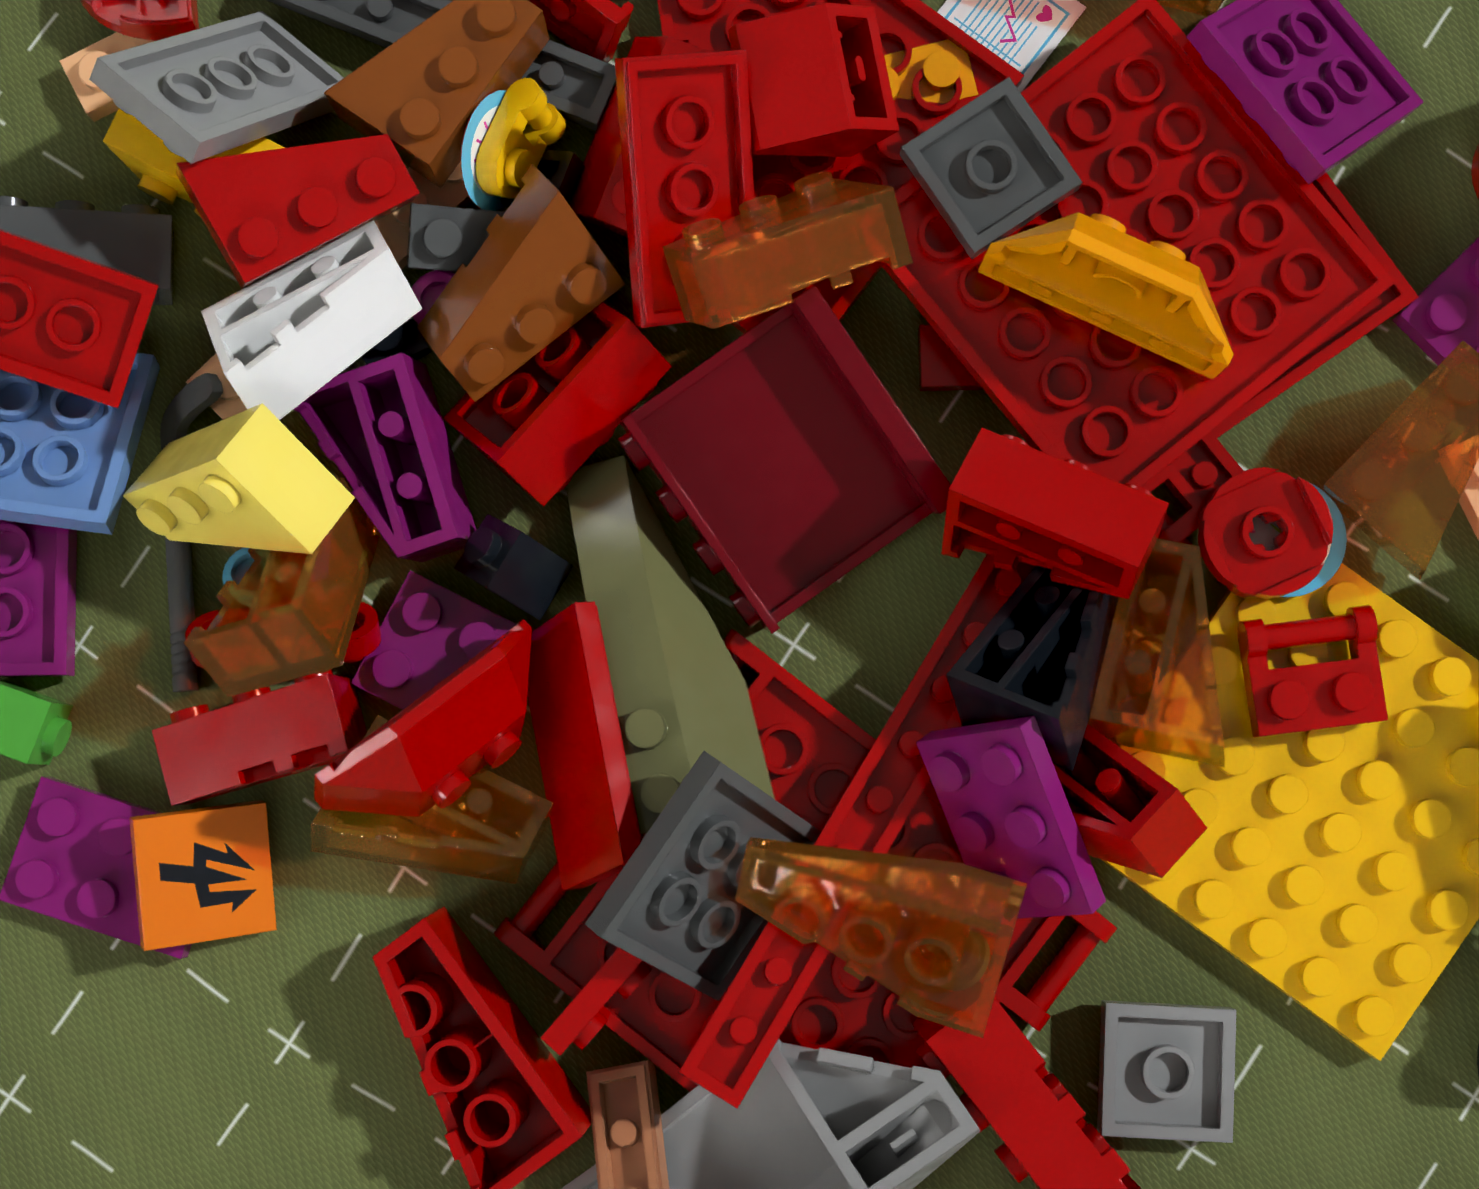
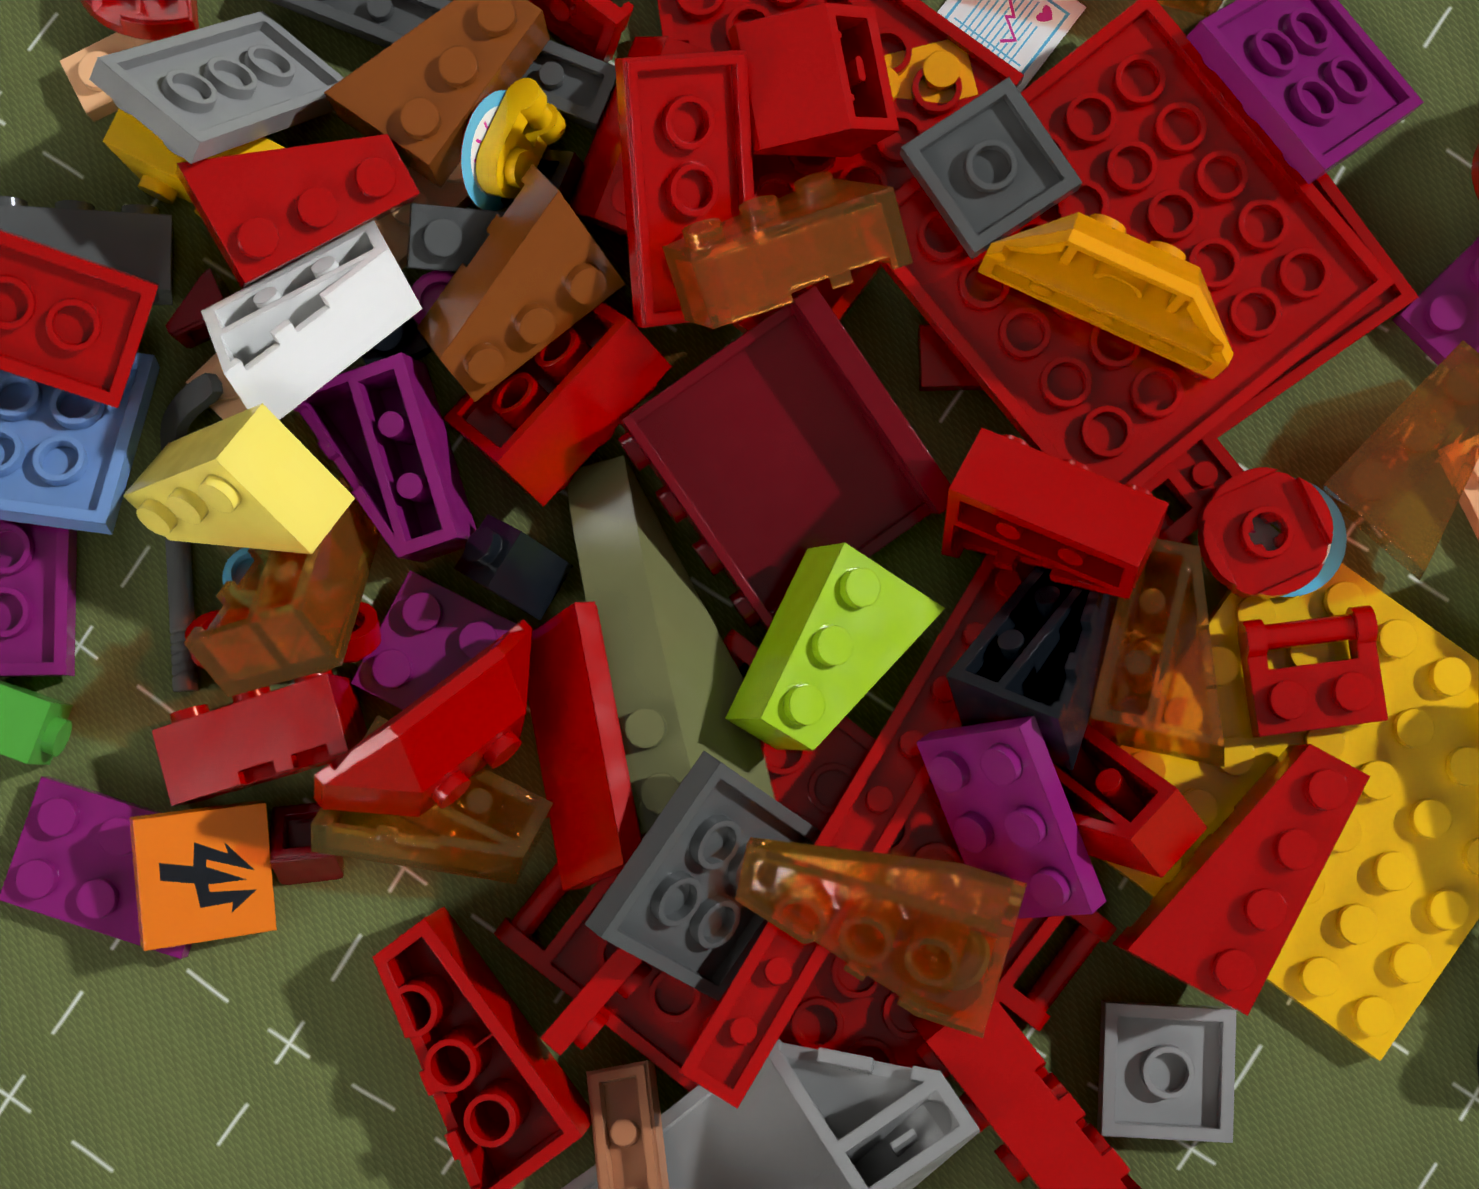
(187, 322): none -> dark red slope
(291, 848): none -> dark red slope
(827, 646): none -> lime wedge
(1249, 879): none -> red wedge

